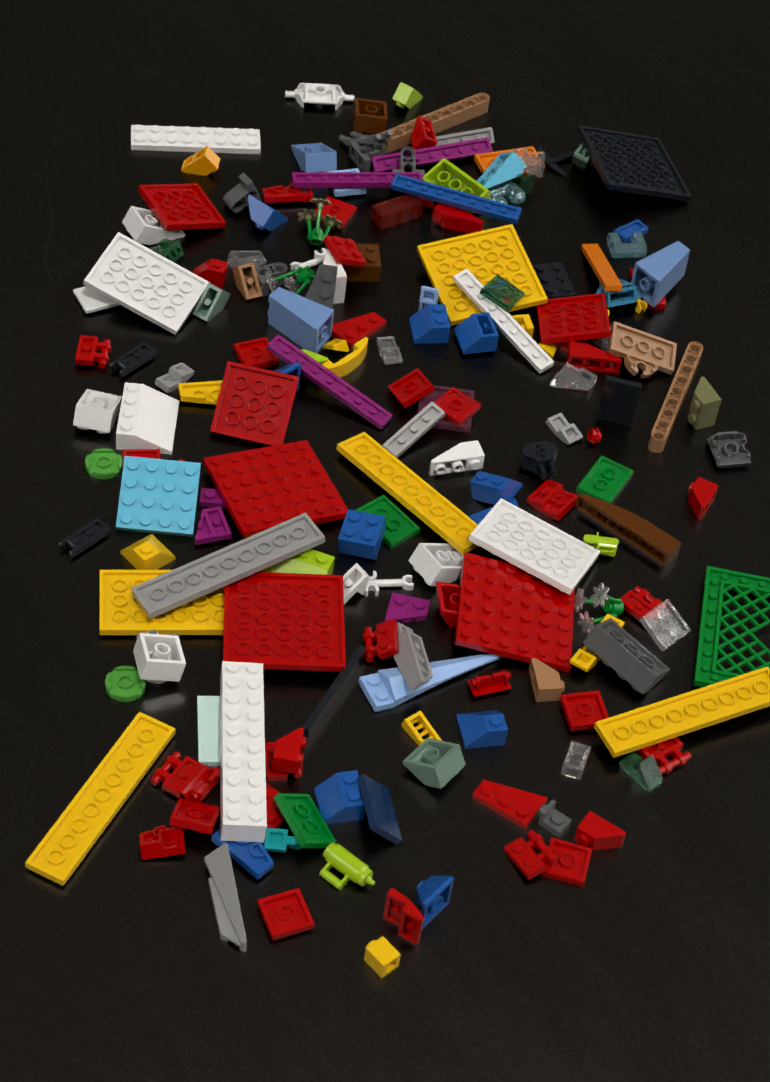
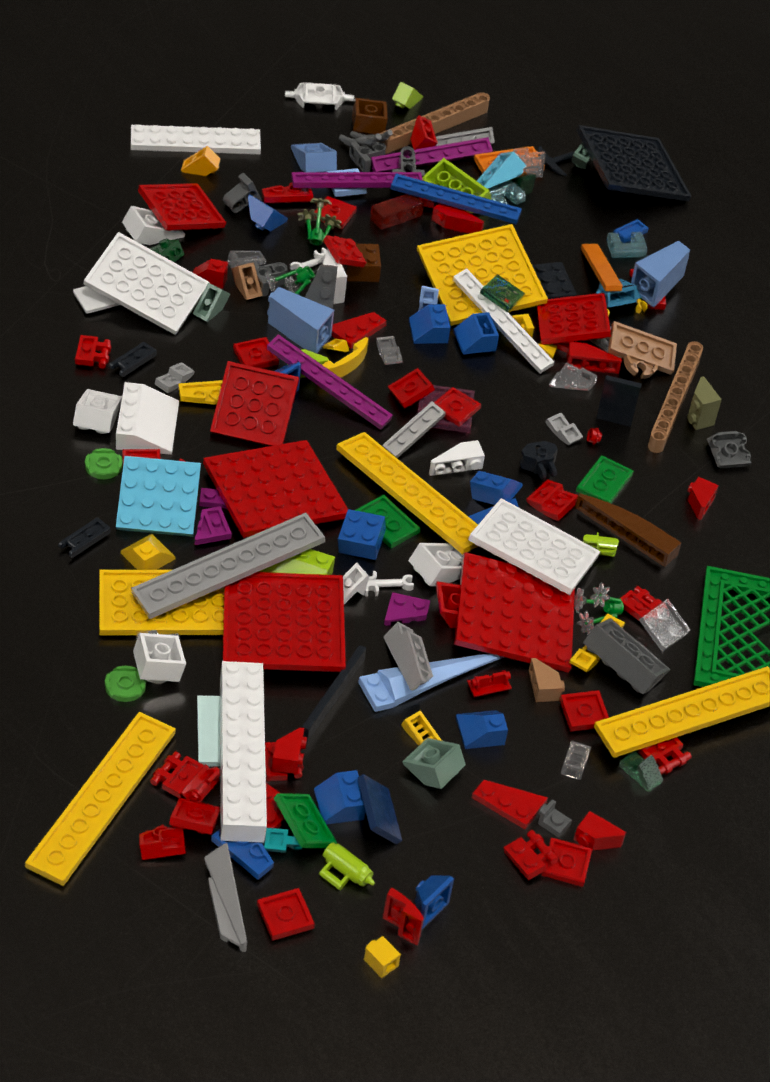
(386, 637): red plate -> none

